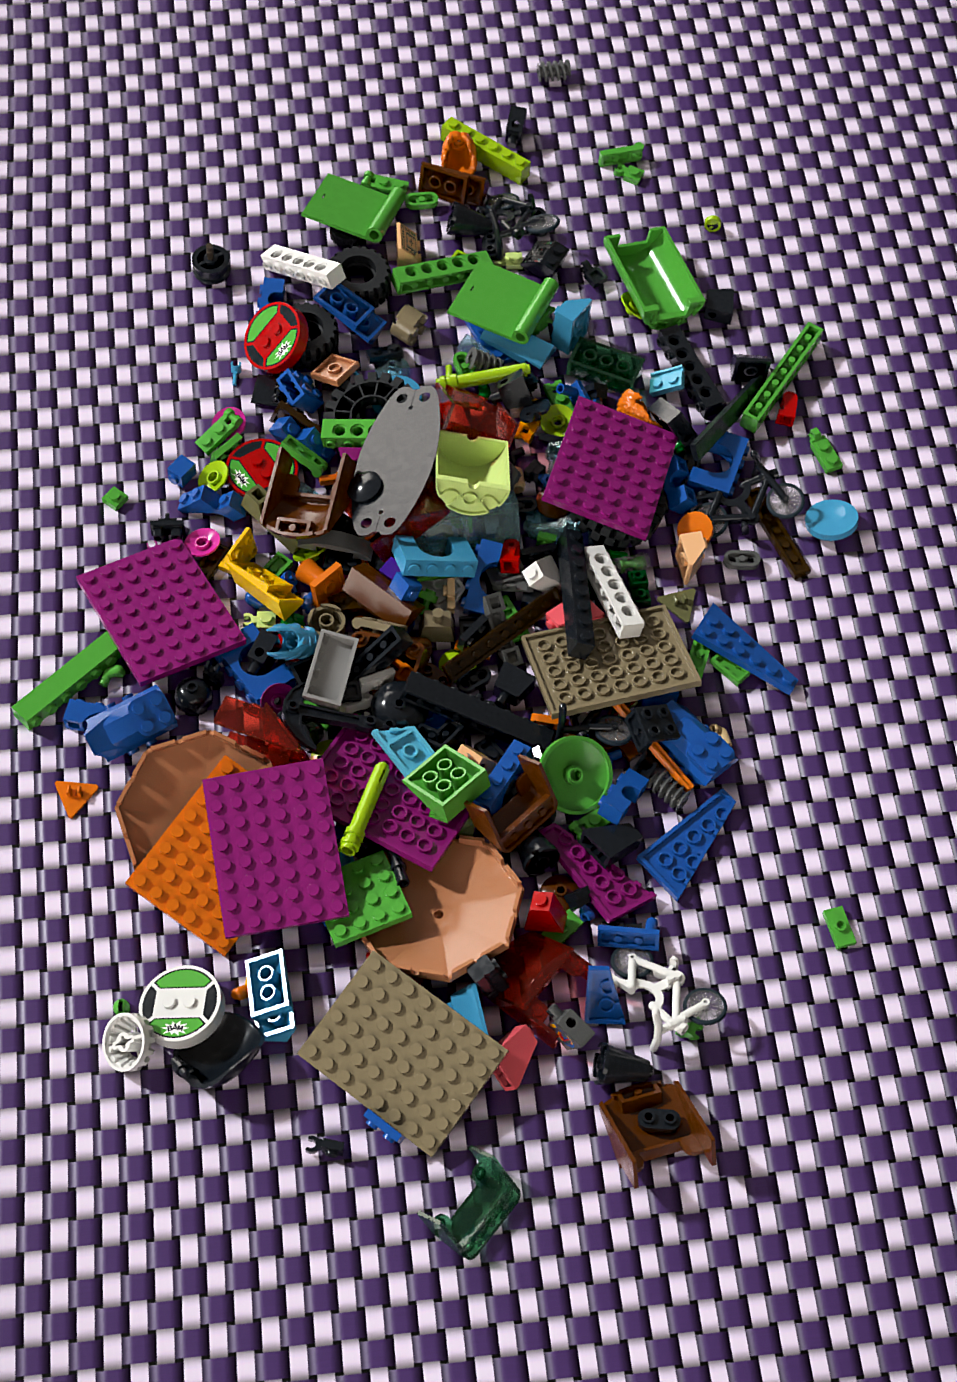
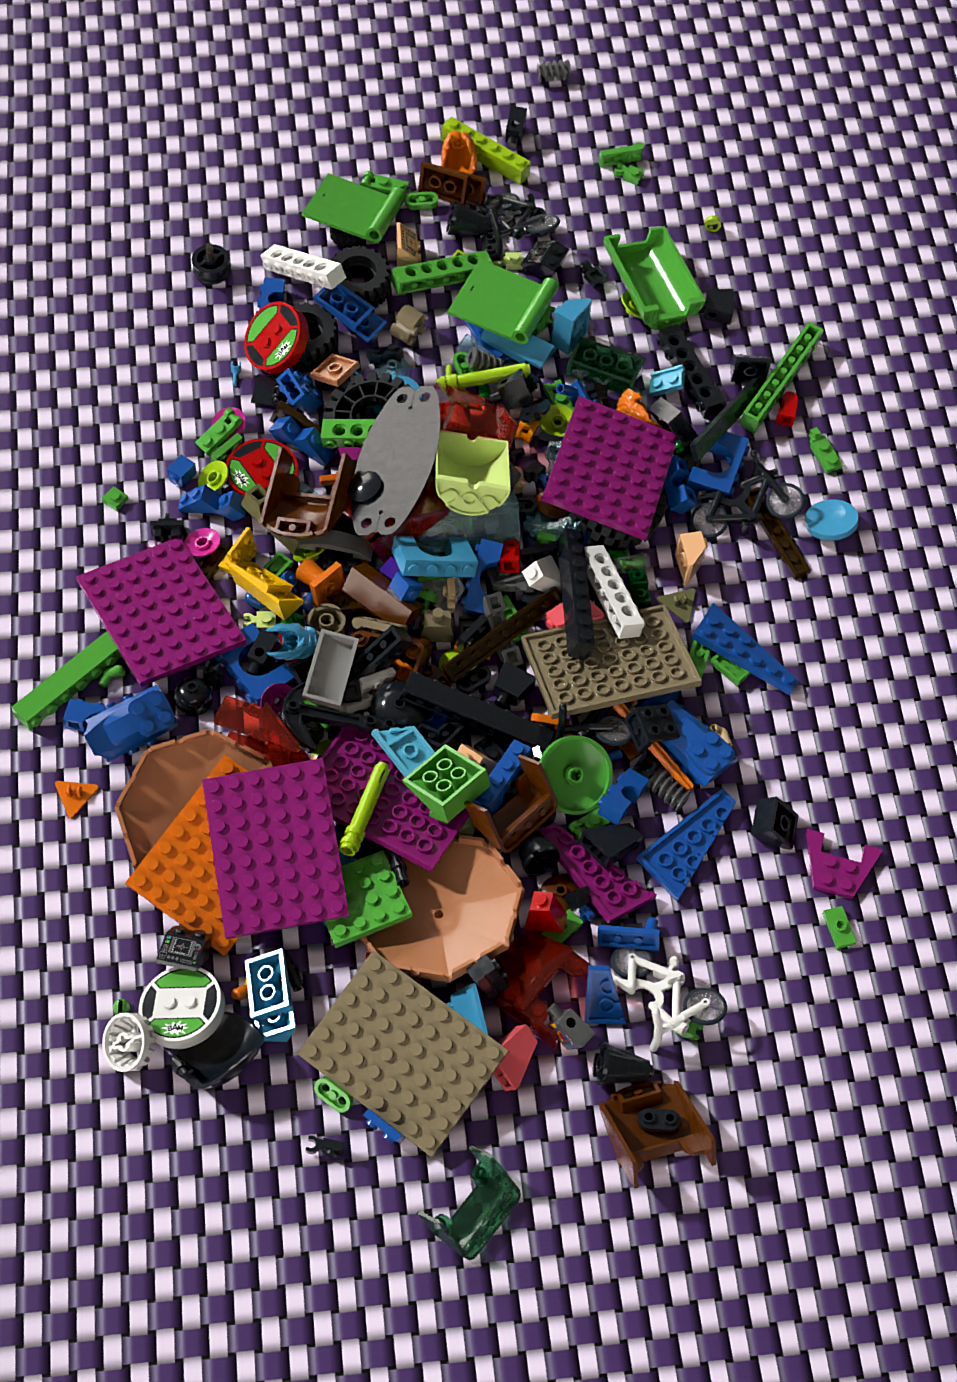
(185, 948): none -> black slope
(293, 974): none -> black pin
(304, 455): bright green plate -> none
(333, 1095): none -> bright green plate
(696, 522): orange tile -> none
(741, 559): dark grey plate -> none
(774, 823): none -> black slope
(835, 873): none -> magenta wing

